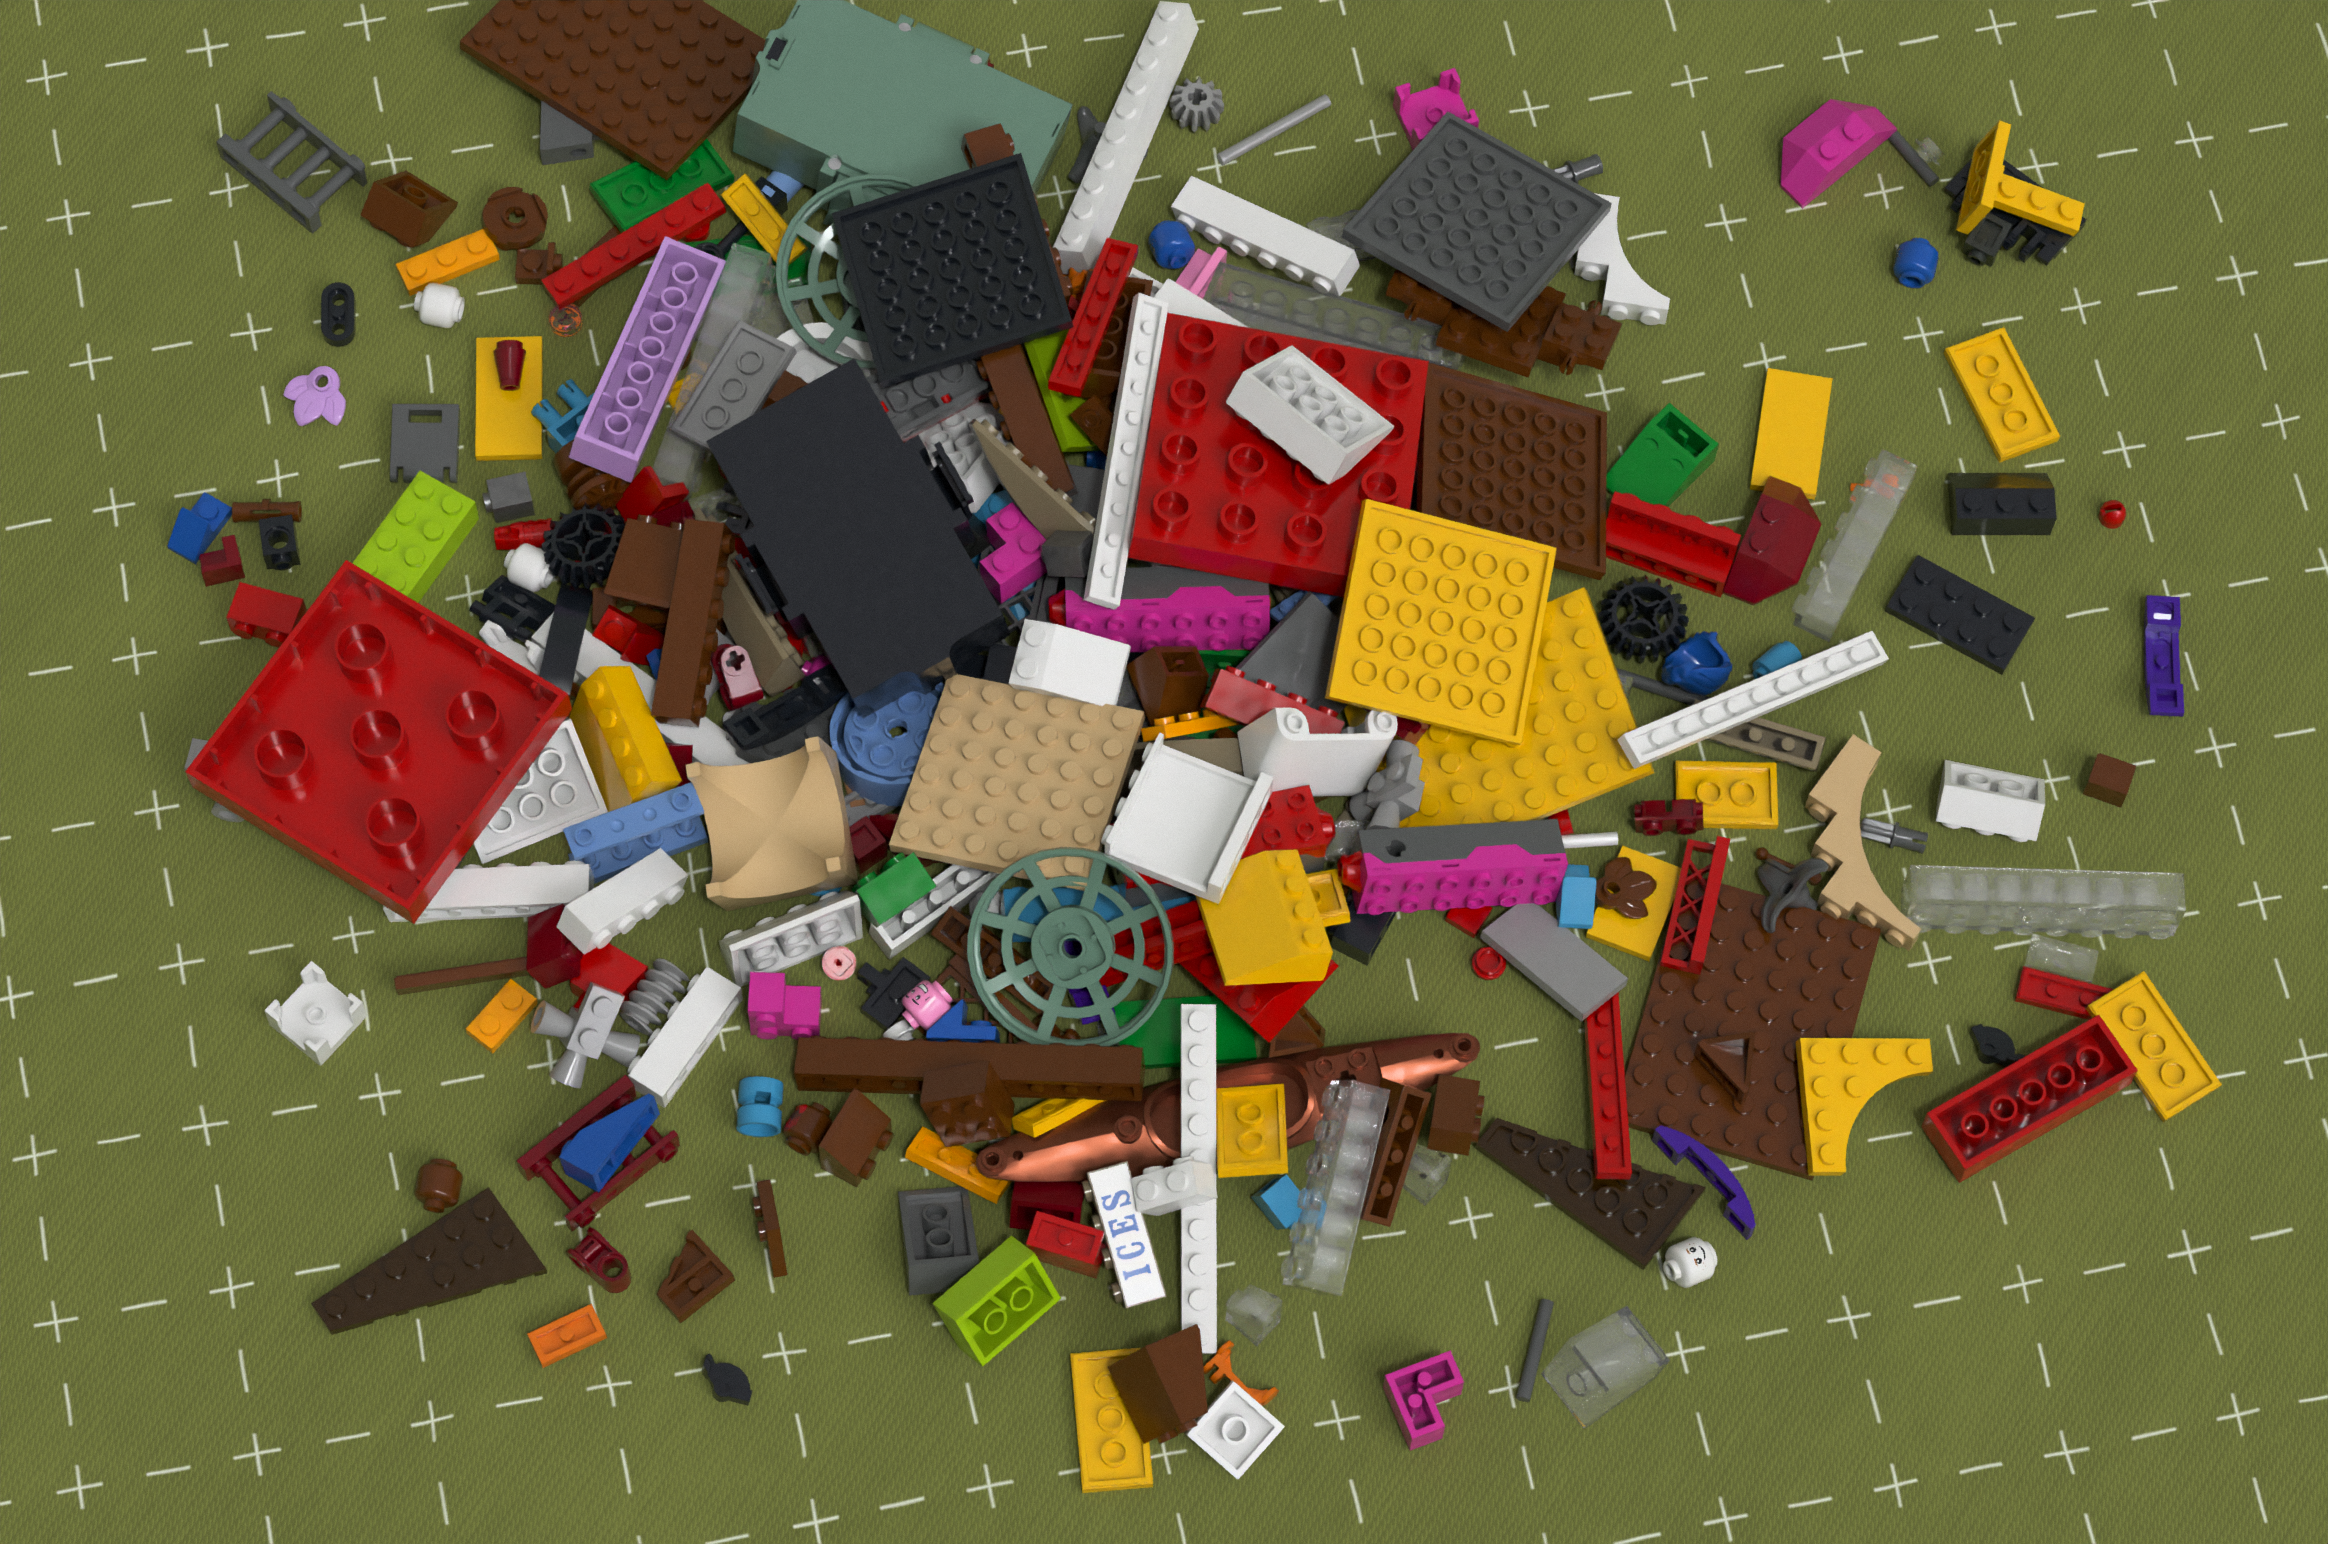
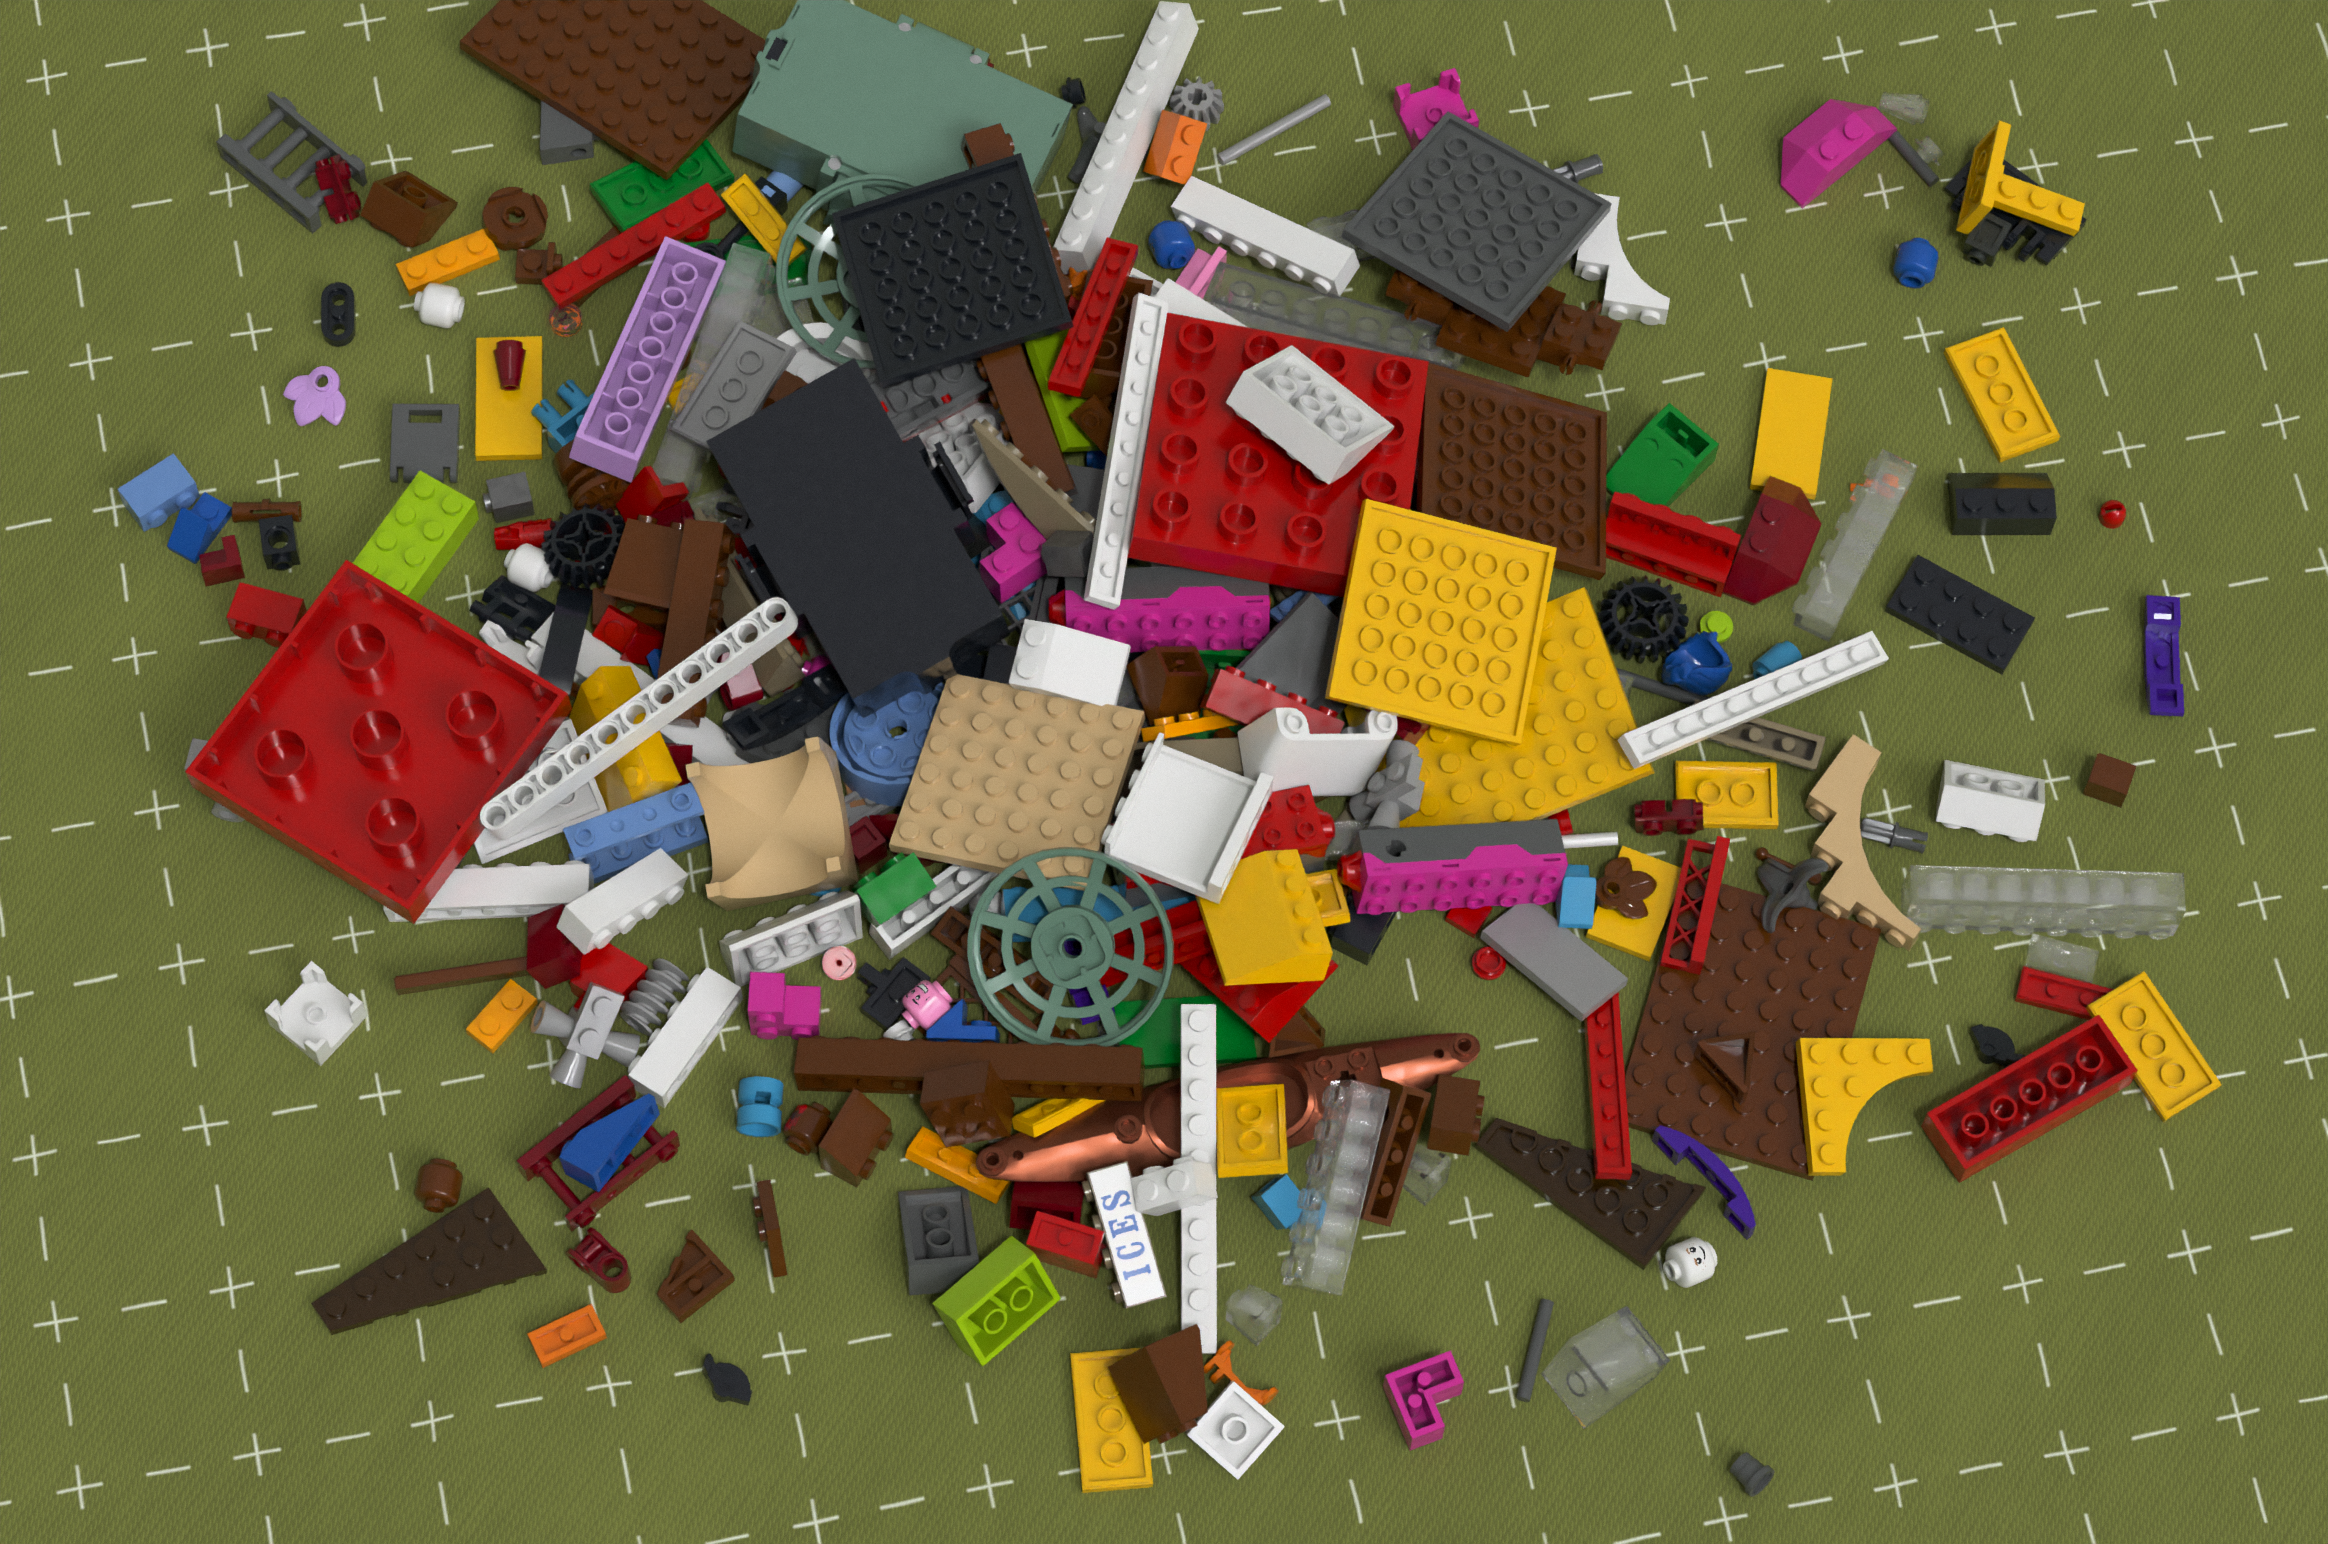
(159, 493): none -> medium blue brick
(343, 199): none -> dark red hinge
(621, 719): none -> white beam
(1073, 92): none -> black plate
(1175, 147): none -> orange brick
(1717, 622): none -> lime plate
(1752, 1474): none -> dark grey piece
(1907, 107): none -> clear cone

